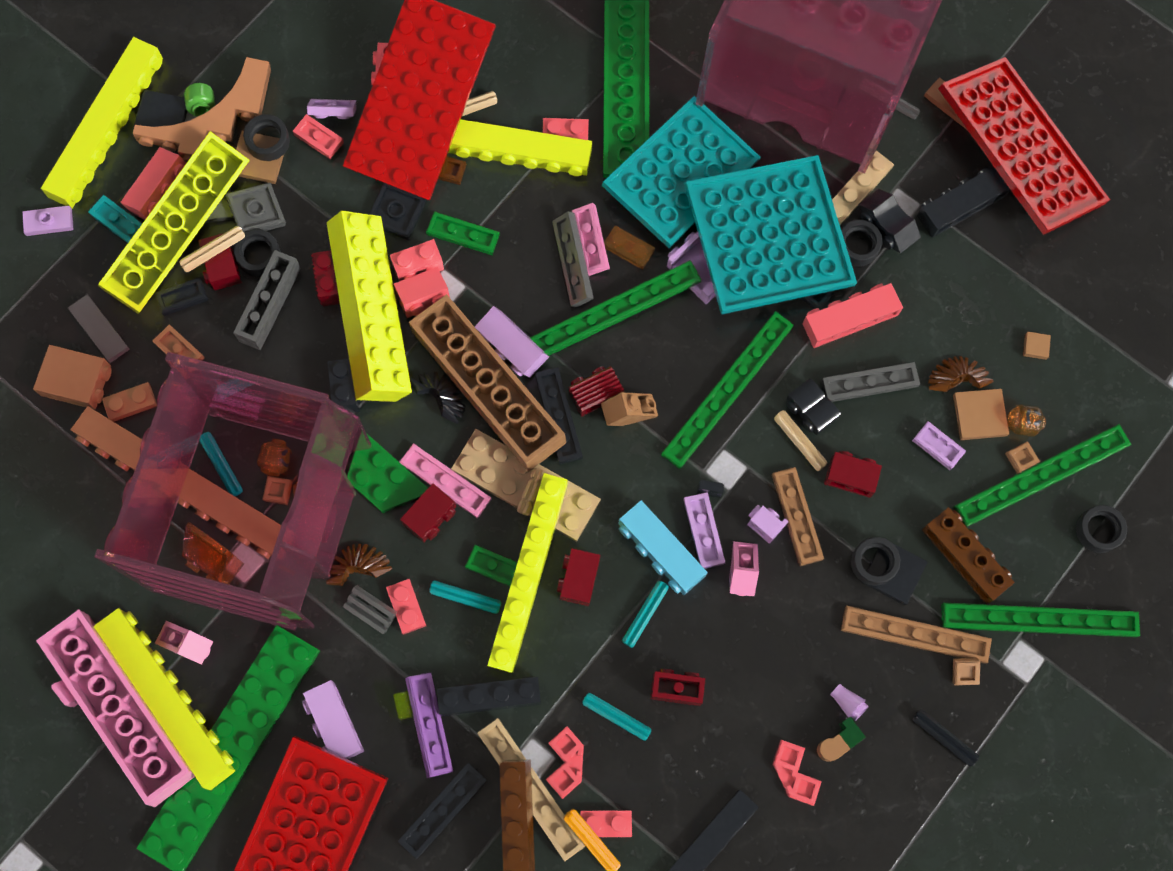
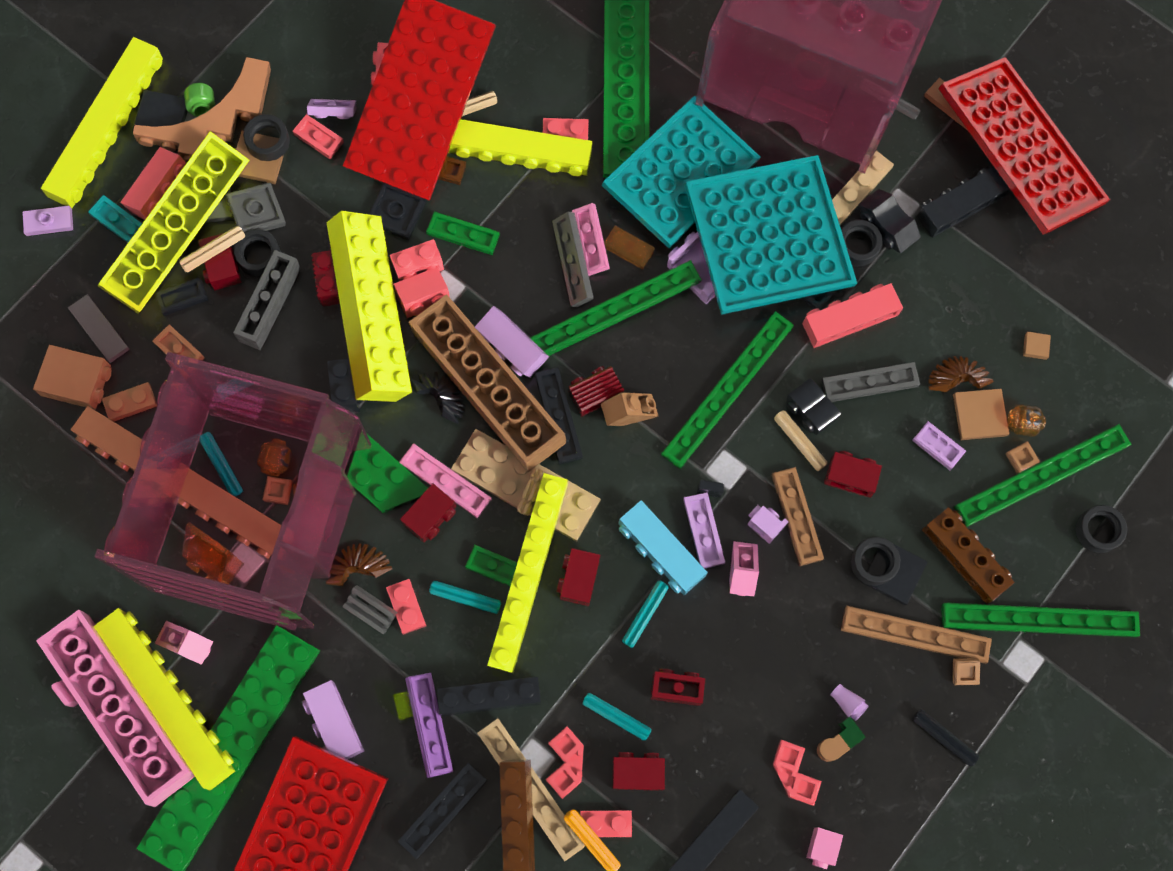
(638, 773): none -> dark red brick
(824, 847): none -> bright pink brick

